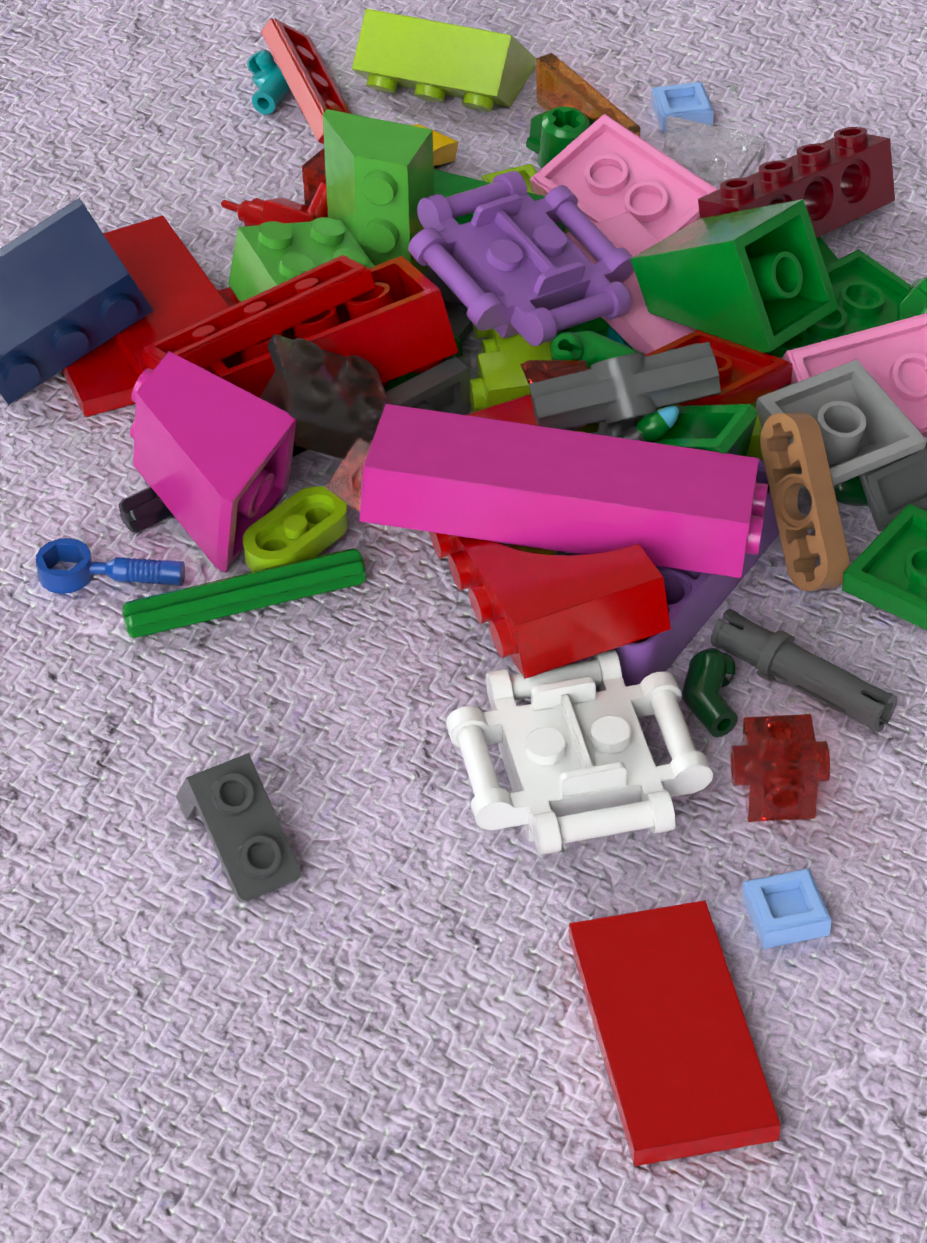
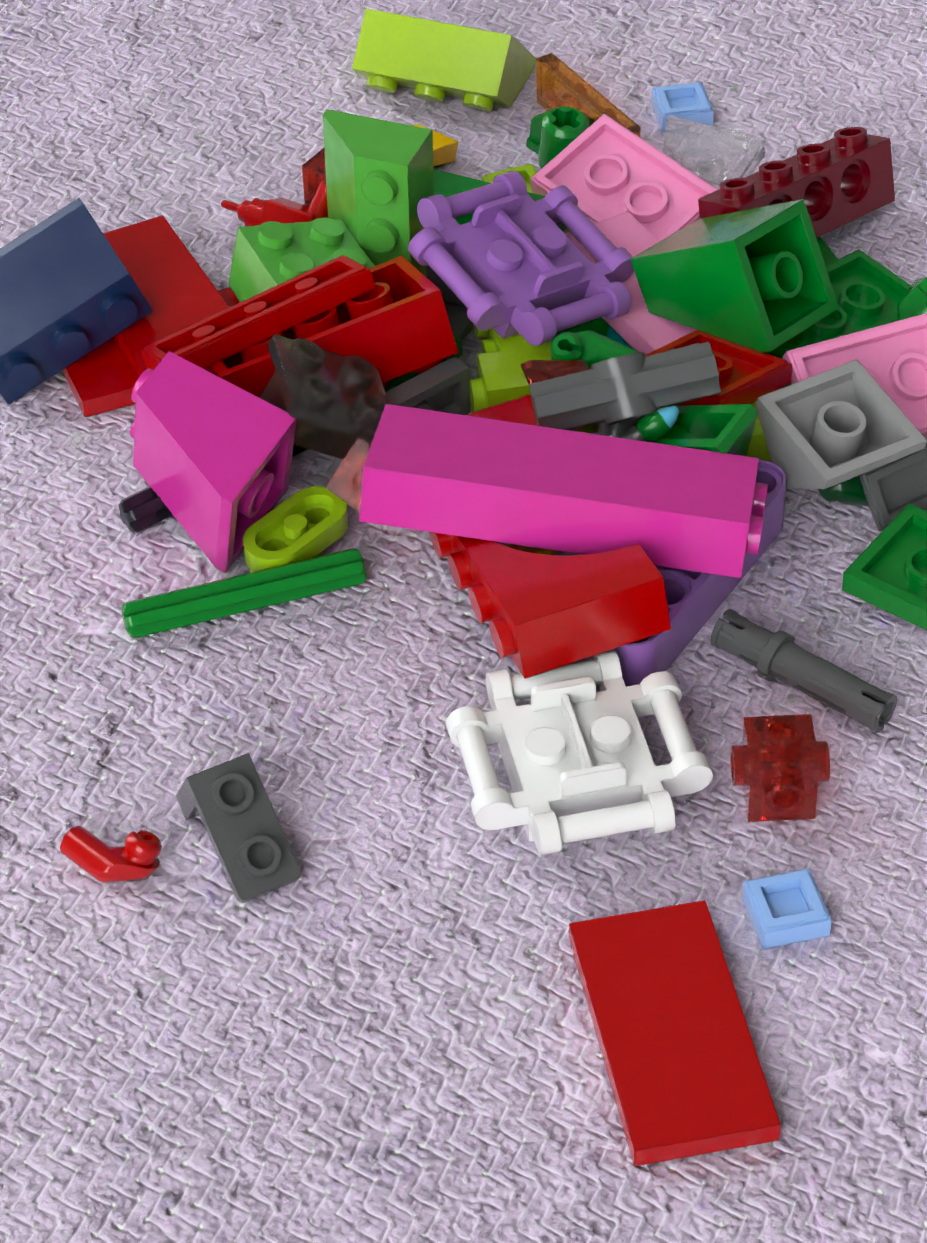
(111, 864): none -> red arm
(118, 569): blue piece -> none
(269, 80): teal arm -> none
(304, 73): tile -> none
(702, 690): dark green arm -> none
(779, 462): medium nougat beam -> none

